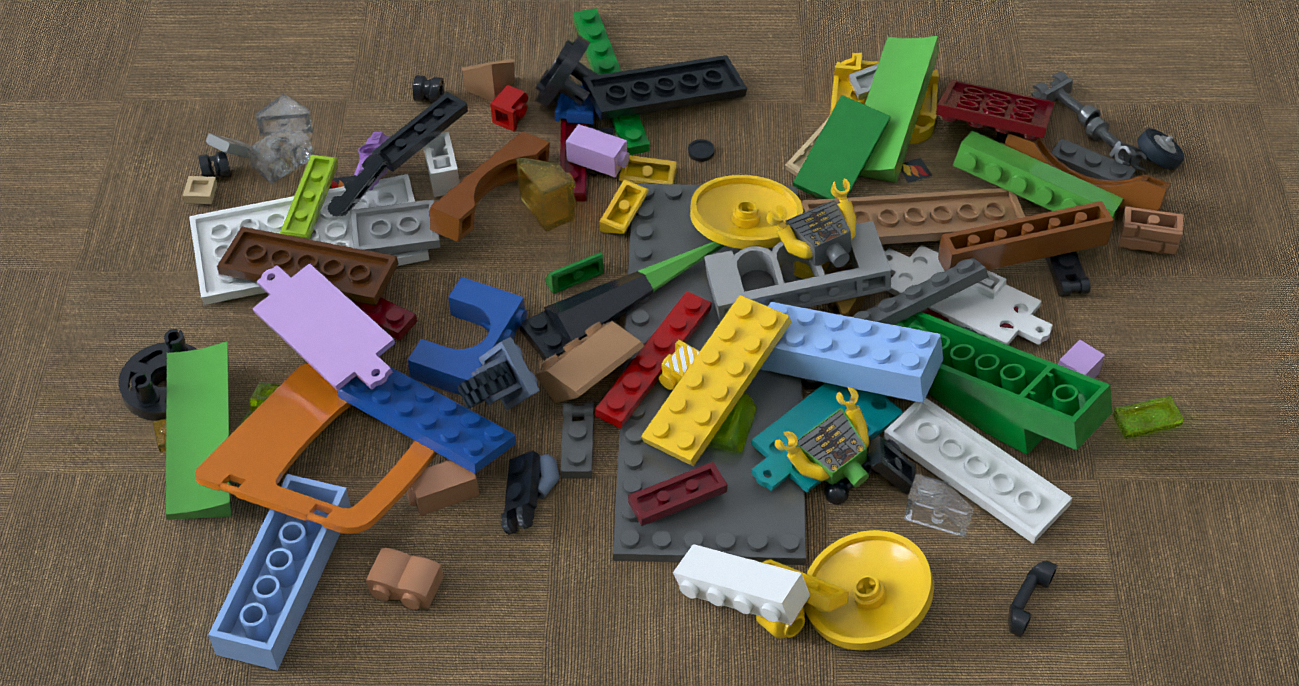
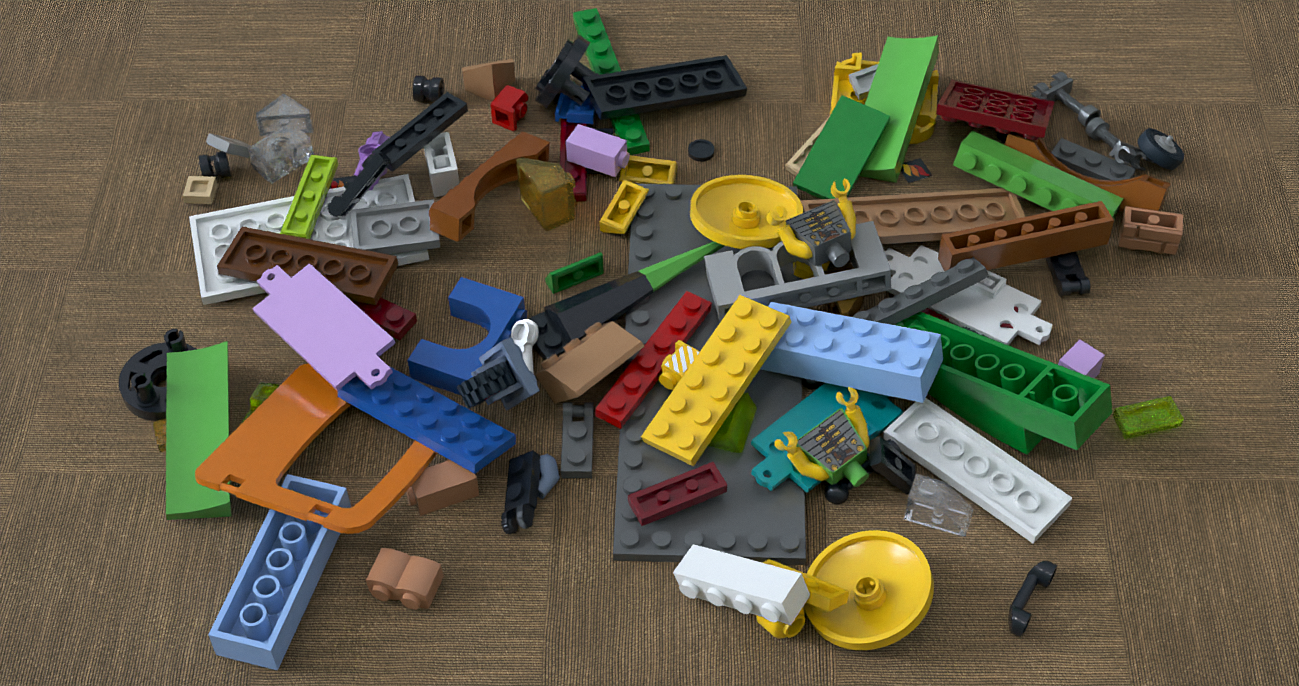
(525, 335): none -> white plate

